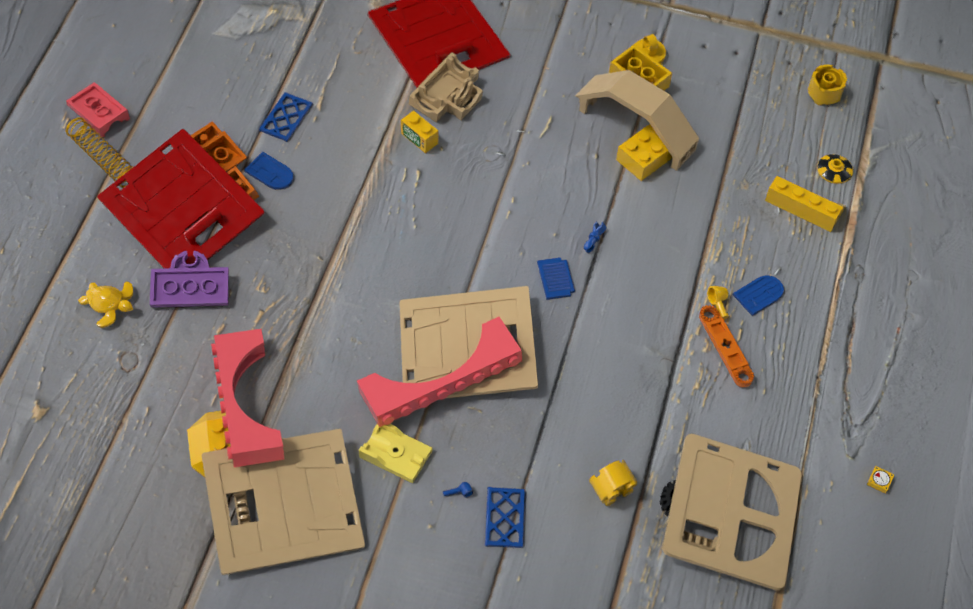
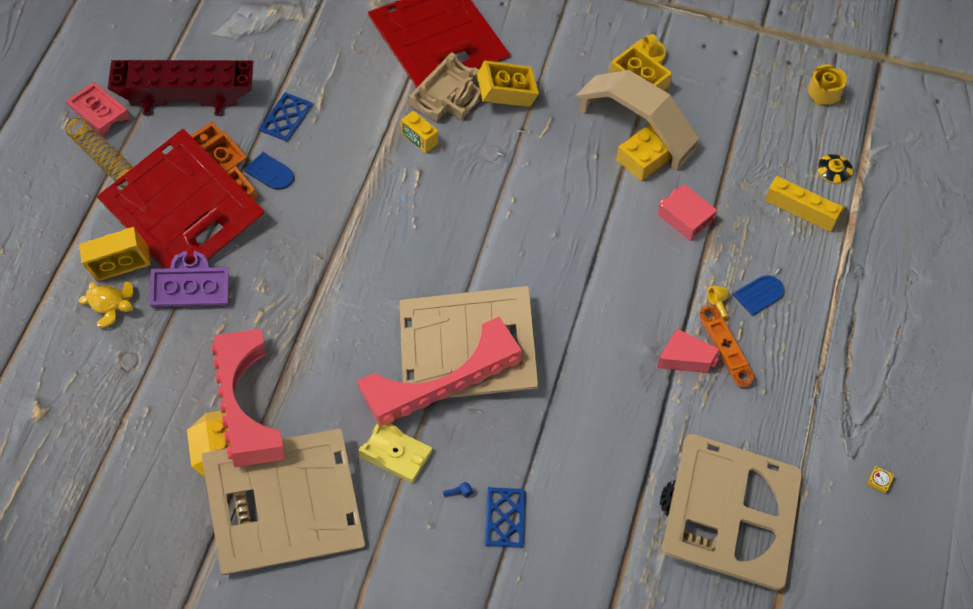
(115, 254): none -> yellow brick
(157, 81): none -> dark red piece
(507, 84): none -> yellow brick
(555, 278): blue window -> none
(594, 236): blue piece -> none
(613, 481): yellow brick -> none
(686, 212): none -> coral brick
(688, 354): none -> coral slope

